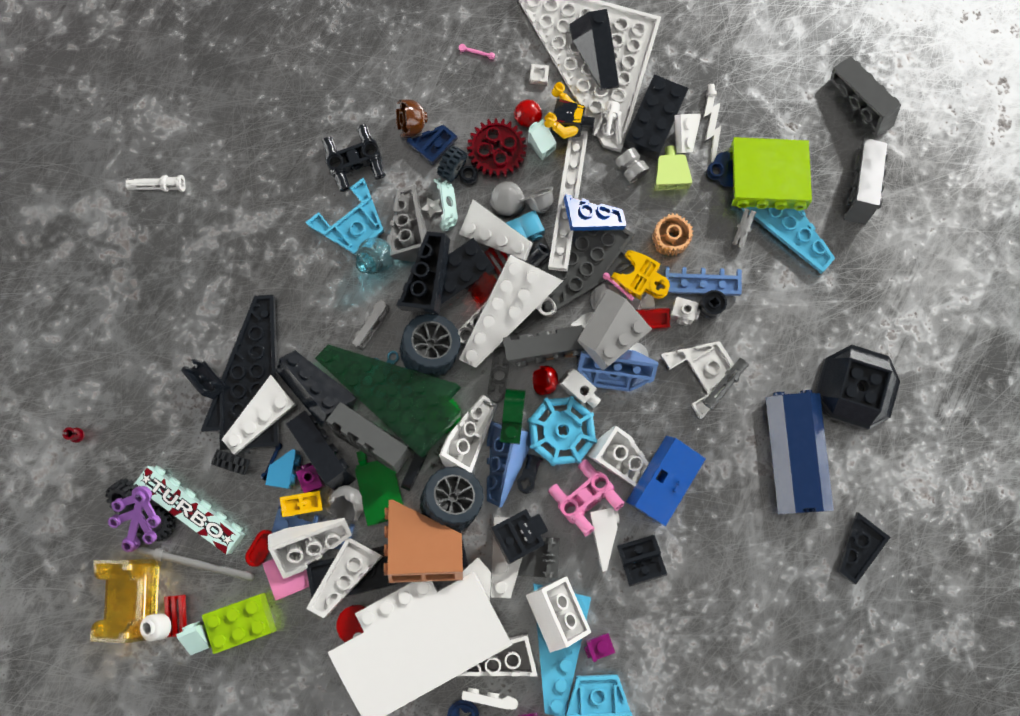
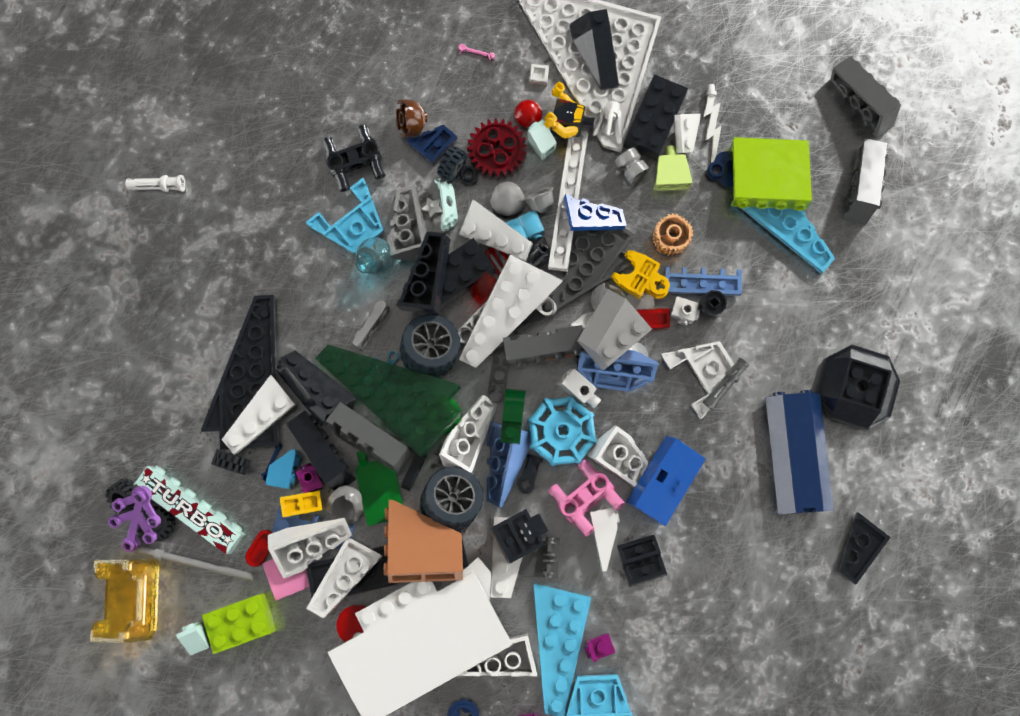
(70, 434): dark red pin -> none
(155, 627): white head -> none
(170, 604): red tile -> none
(204, 379): black hinge -> none
(490, 699): white hinge -> none
(545, 380): red hair -> none
(558, 614): white slope -> none
(606, 276): bright pink hinge -> none
(744, 228): light grey pin -> none

